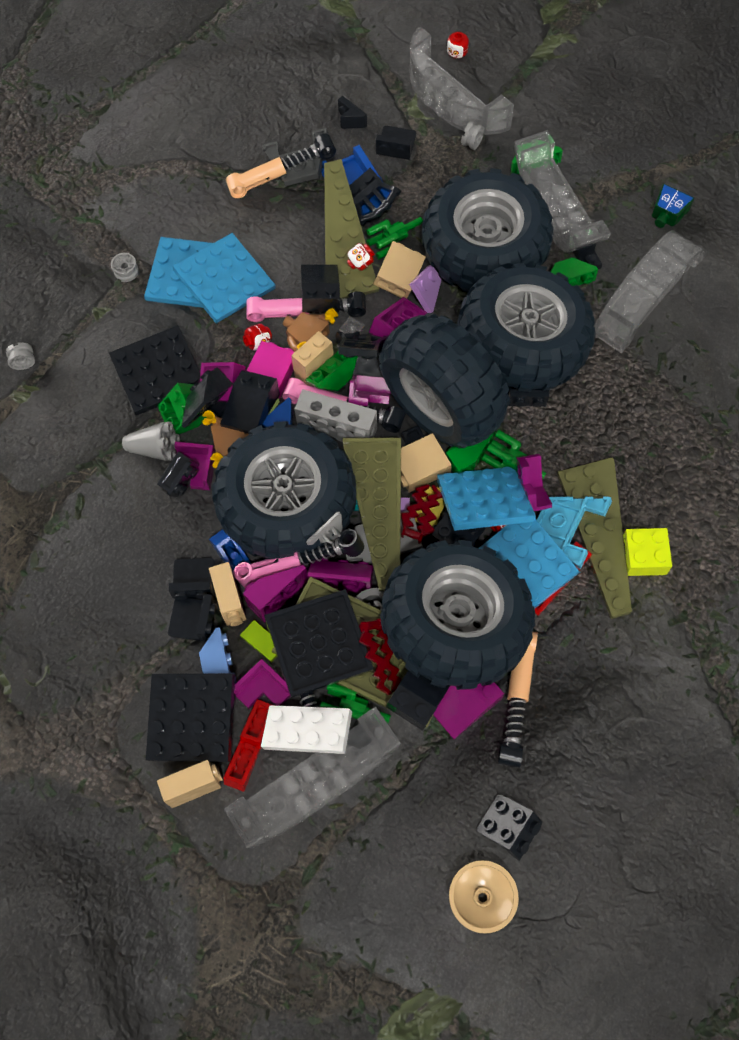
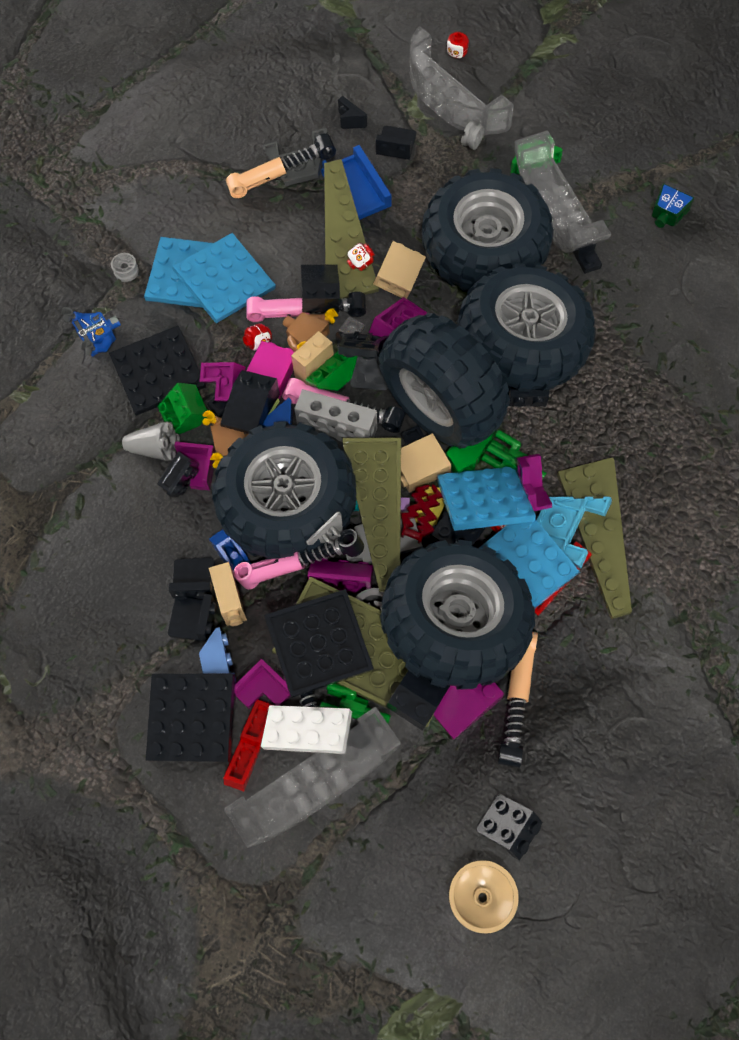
(20, 356): light grey wheel -> none
(92, 329): none -> torso
(190, 783): tan brick -> none
(205, 395): black slope -> none
(259, 639): lime tile -> none
(273, 591): magenta slope -> none
(366, 187): black plate -> none
(368, 389): magenta panel -> none
(382, 663): dark red piece -> none
(394, 232): green plant -> none
(426, 288): lavender wing -> none
(576, 271): green slope -> none
(646, 288): clear slope -> none
(647, 551): neon yellow brick -> none

